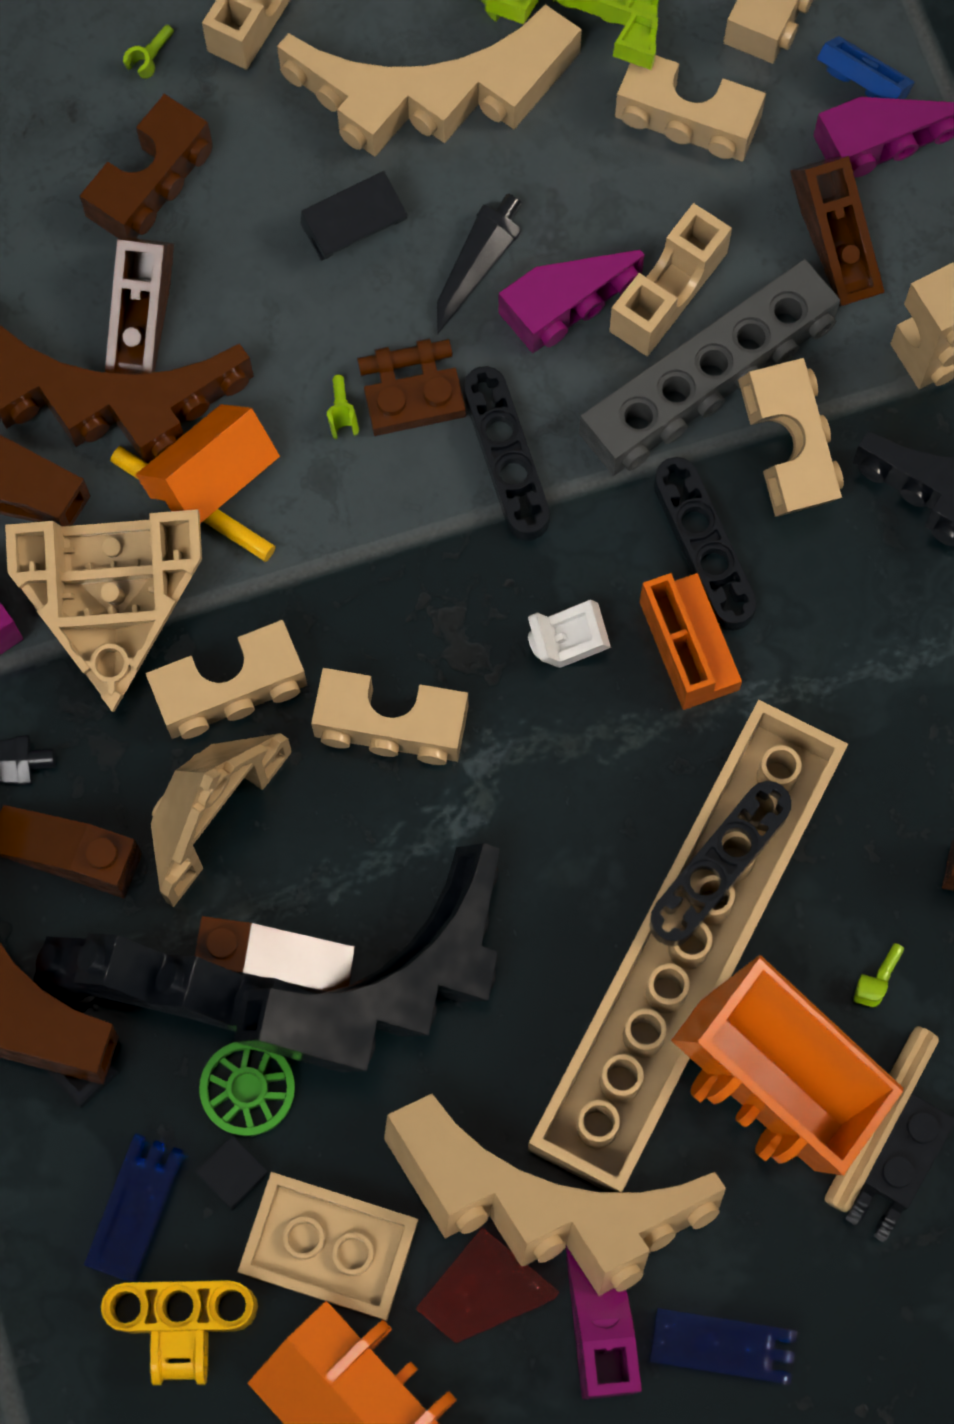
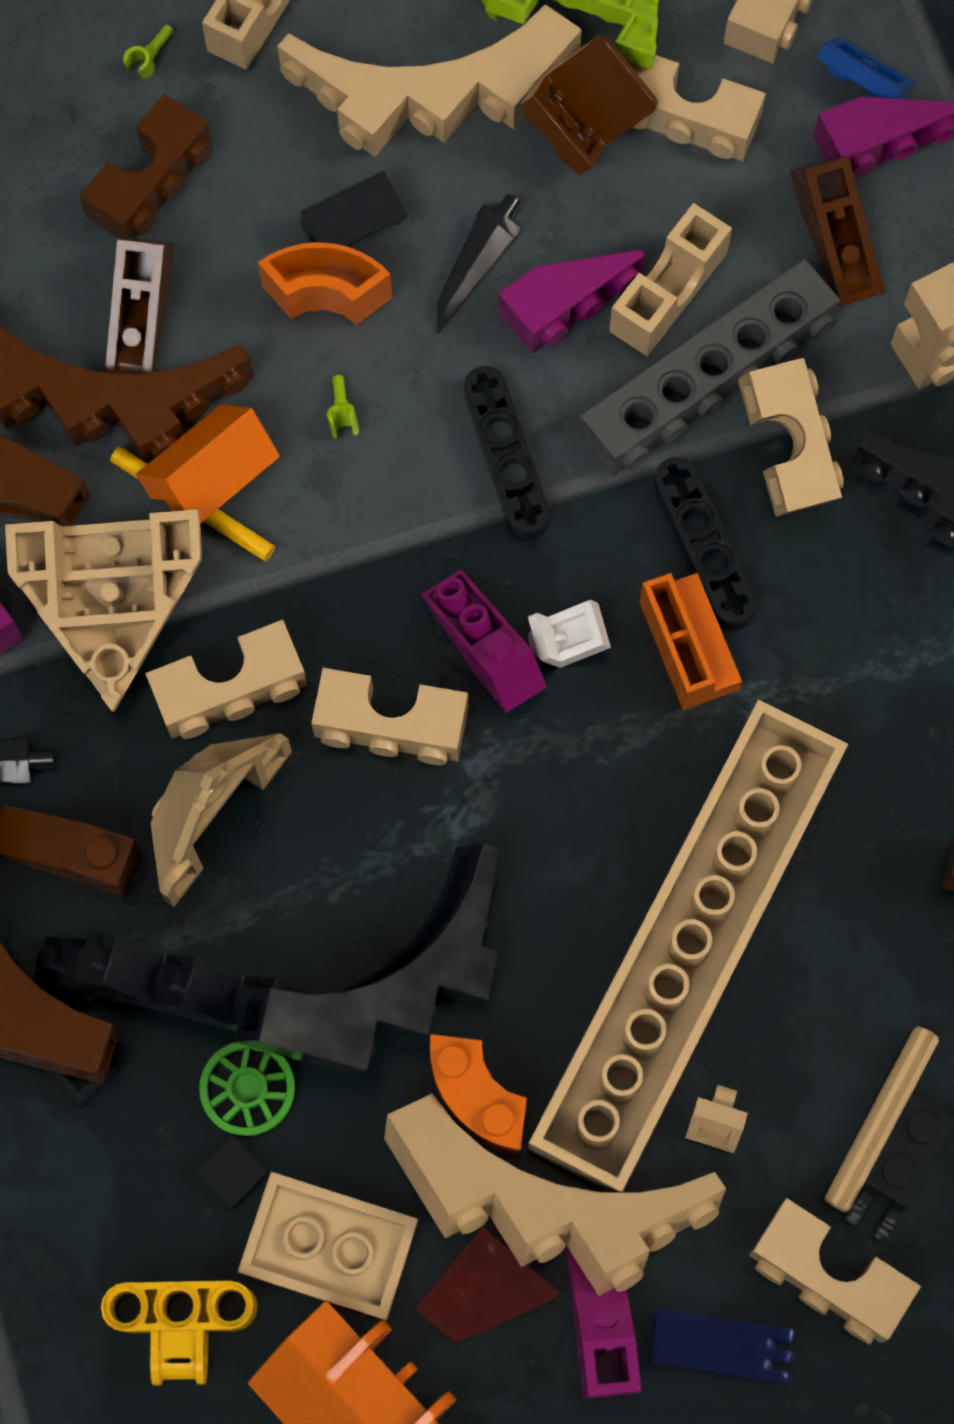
(133, 1210): clear blue hinge -> none
(275, 953): slope -> none
(327, 279): none -> orange brick
(414, 399): reddish brown plate -> none
(473, 1097): none -> orange brick
(486, 641): none -> magenta slope
(588, 102): none -> reddish brown bracket
(717, 1121): none -> tan tile
(723, 865): black beam -> none
(786, 1070): orange piece -> none
(791, 1253): none -> tan arch
(871, 989): lime hand -> none

